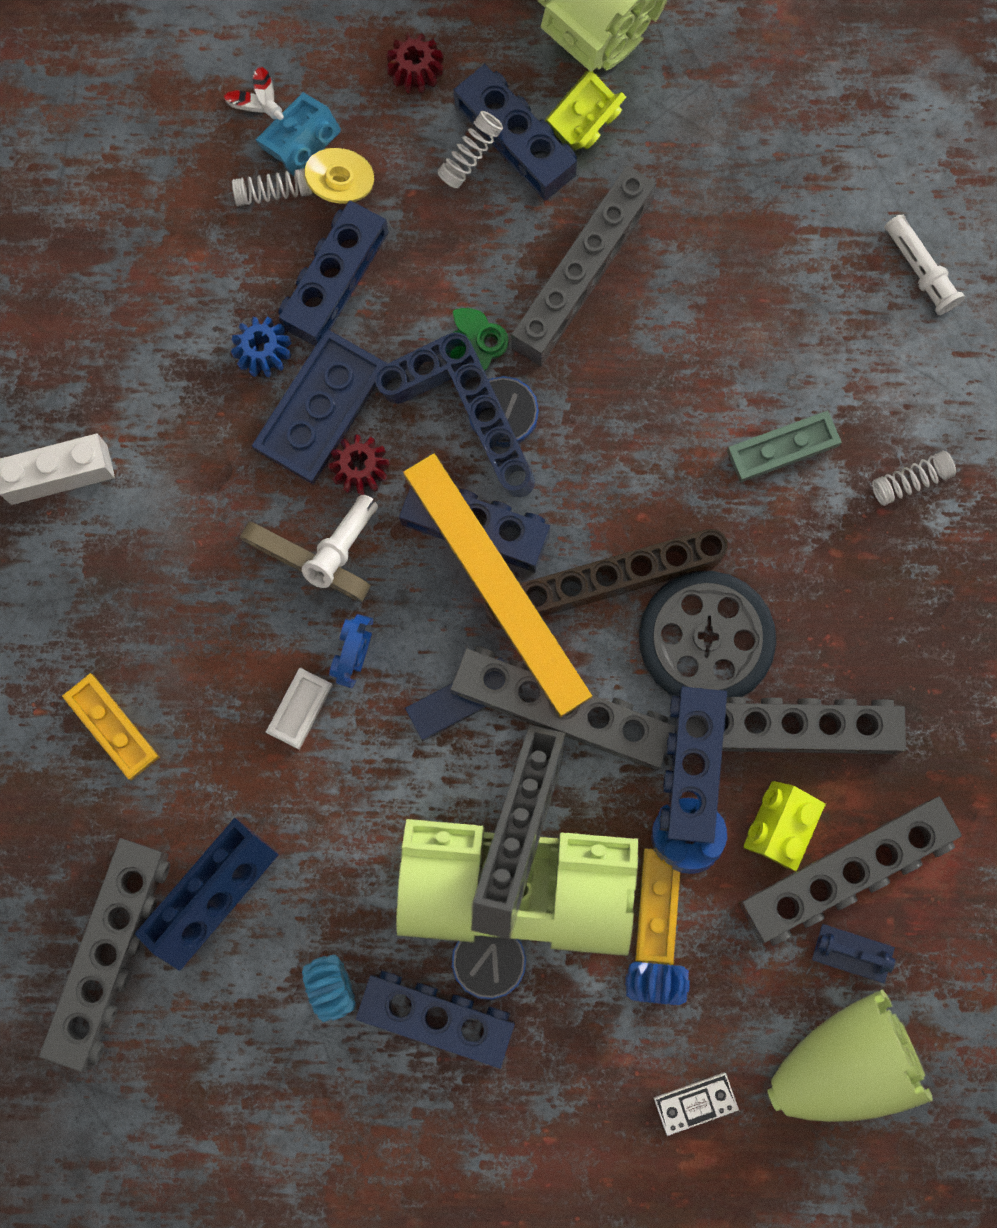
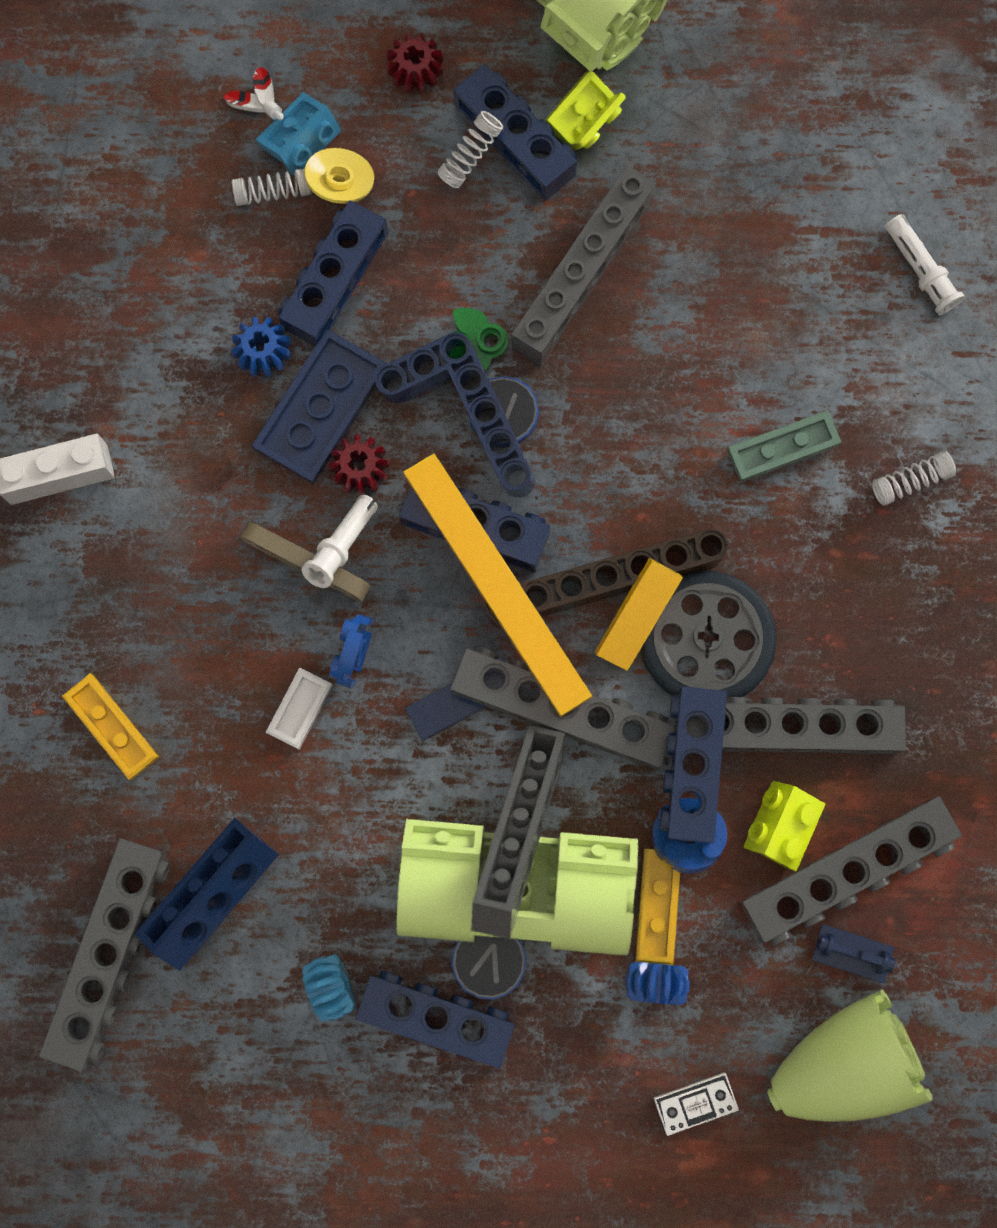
(638, 614): none -> yellow tile

